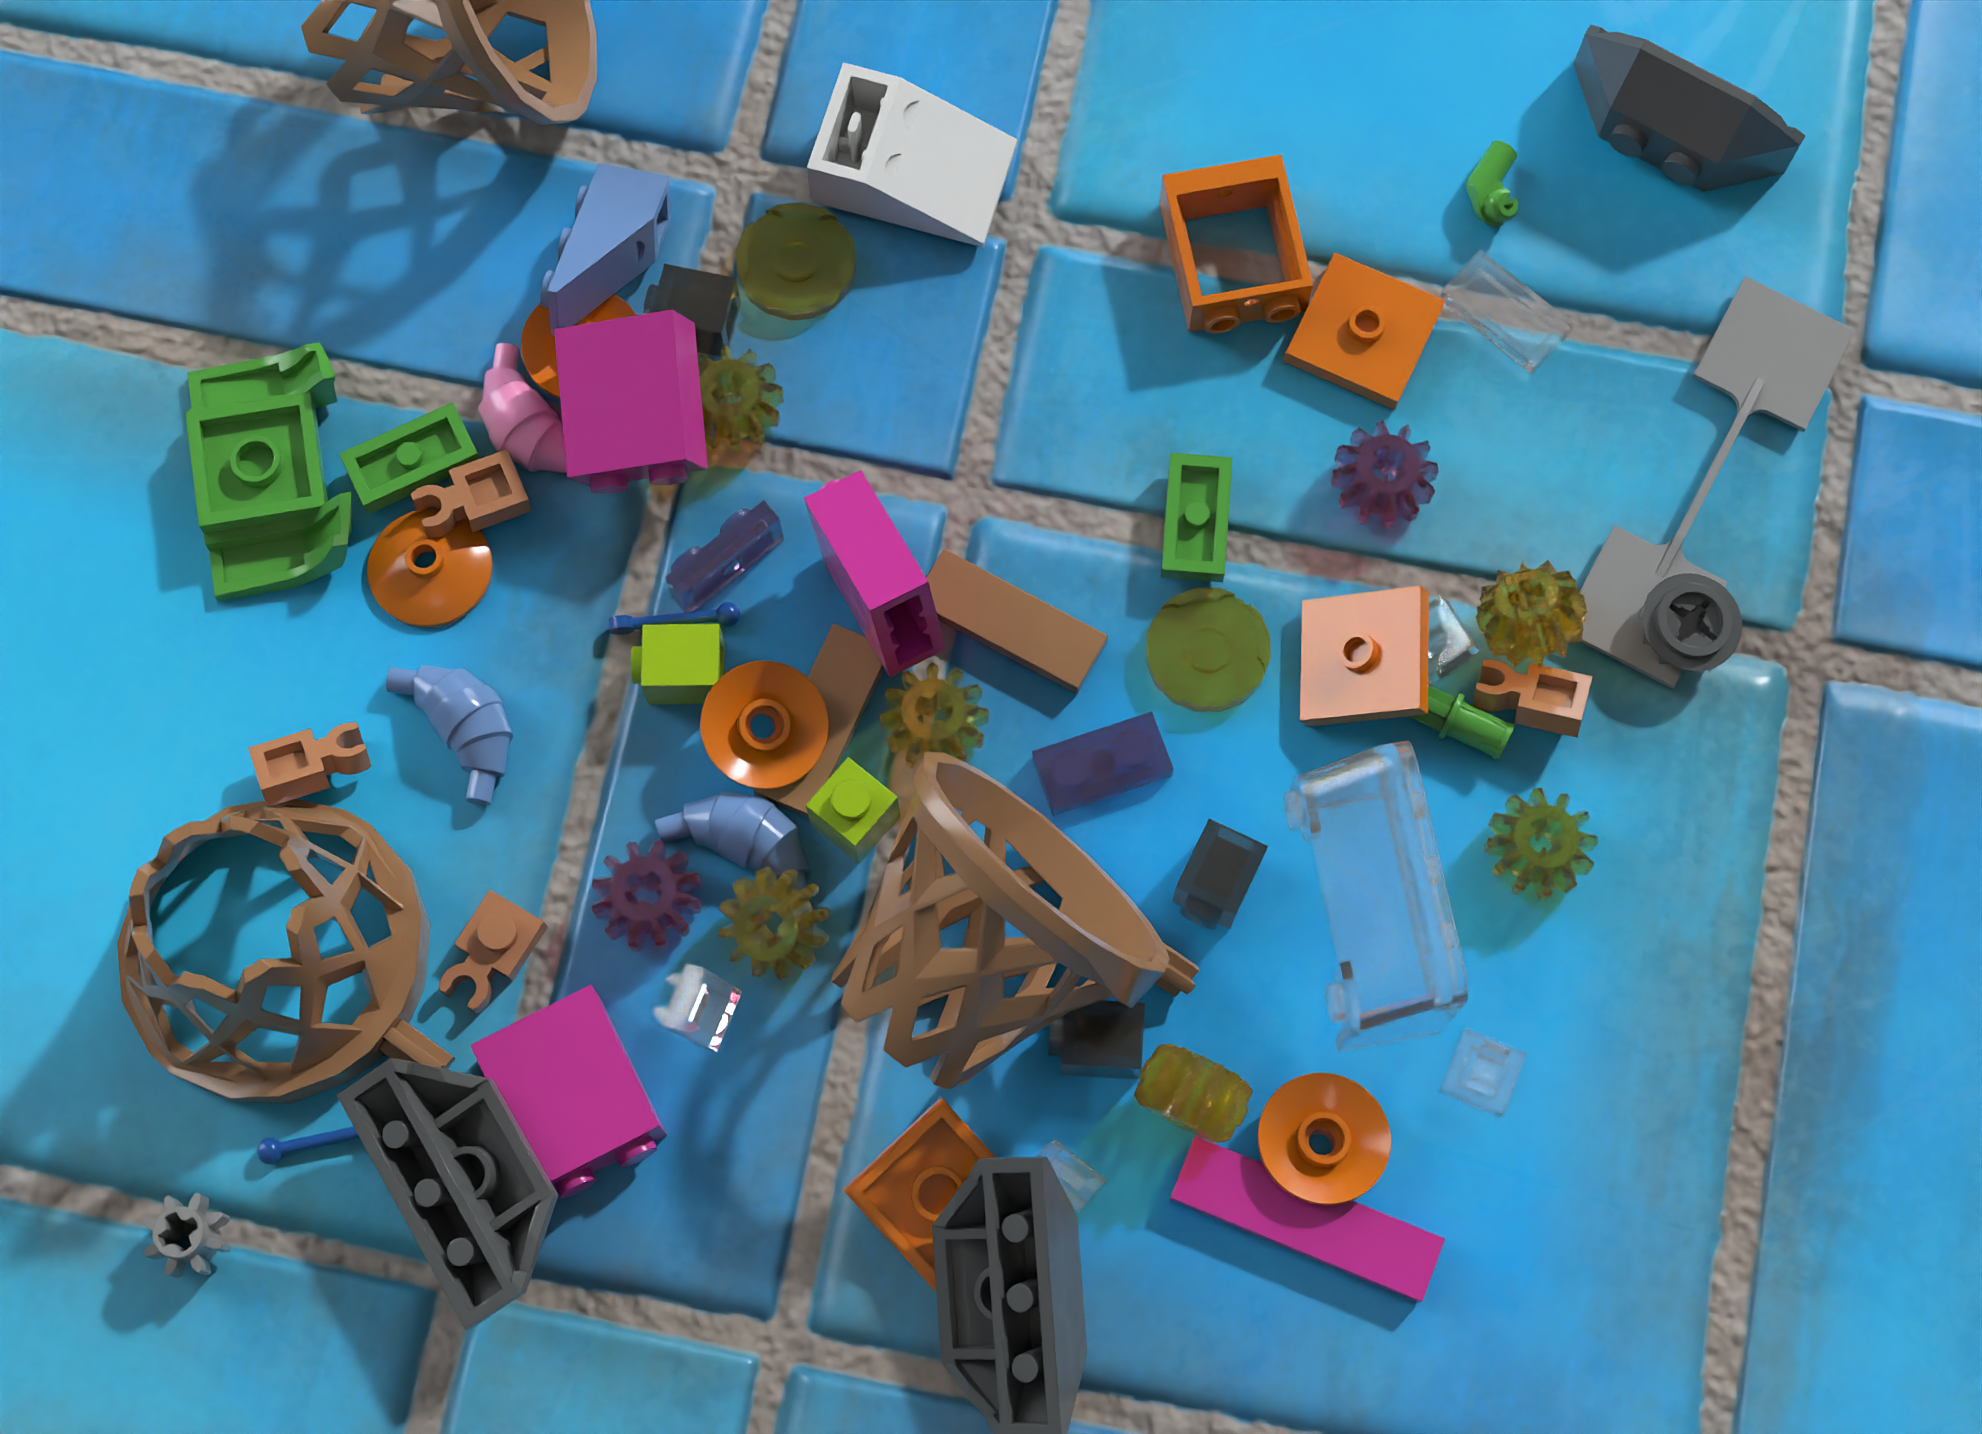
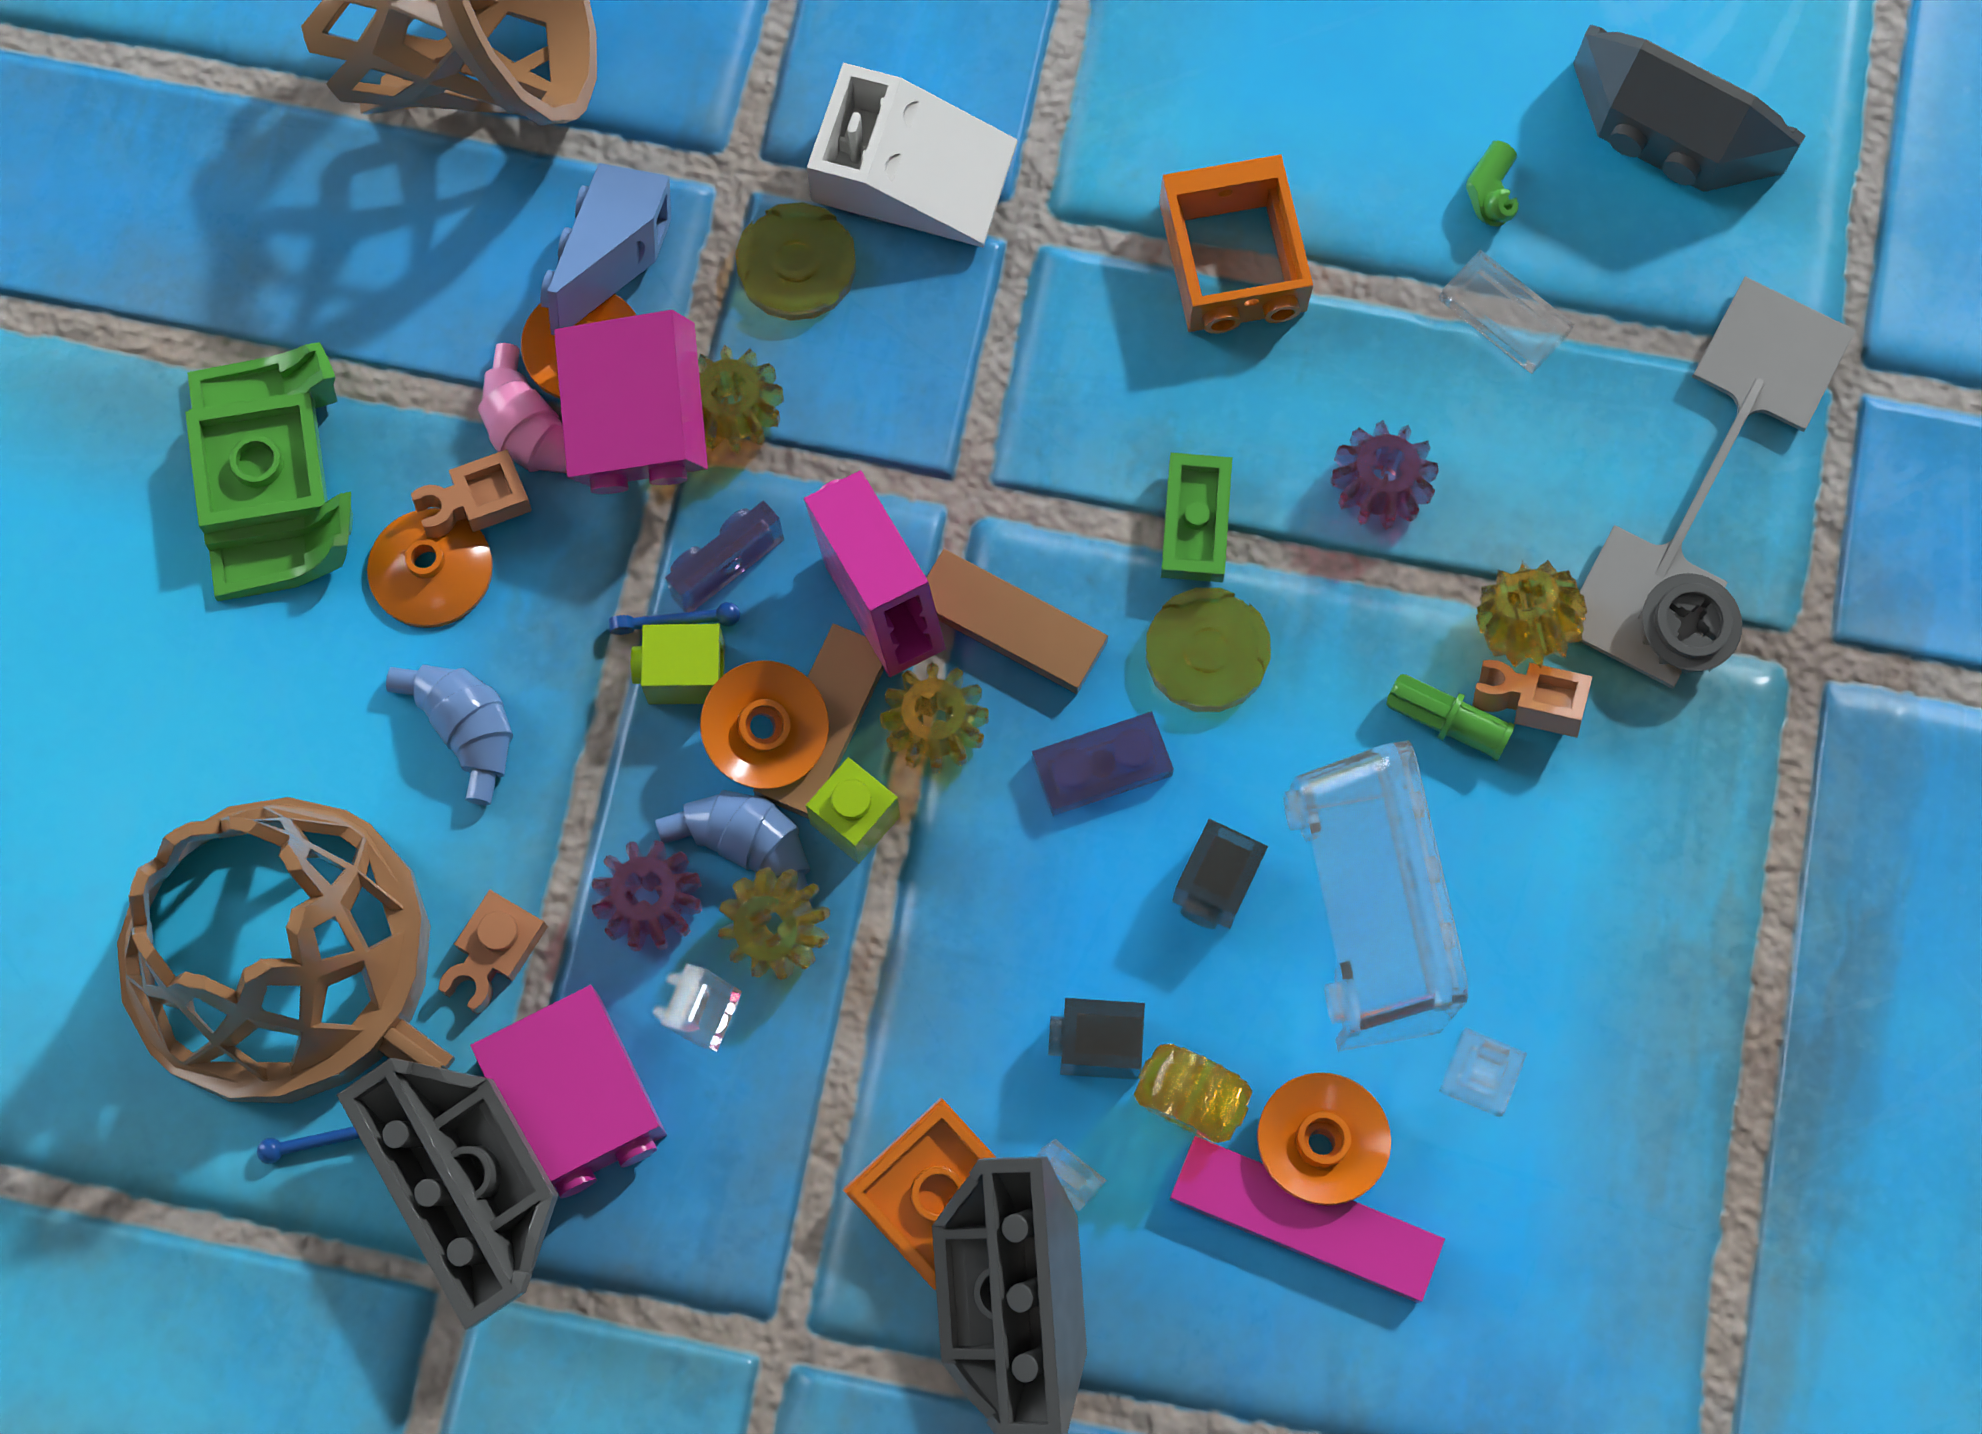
(169, 1230): light grey gear -> none
(299, 764): nougat plate -> none
(408, 457): bright green plate -> none
(702, 297): clear smoke brick -> none
(1092, 934): medium nougat piece -> none
(1364, 331): orange plate -> none
(1364, 656): plate -> none
(1448, 641): clear tile -> none
(1542, 868): clear yellow gear -> none

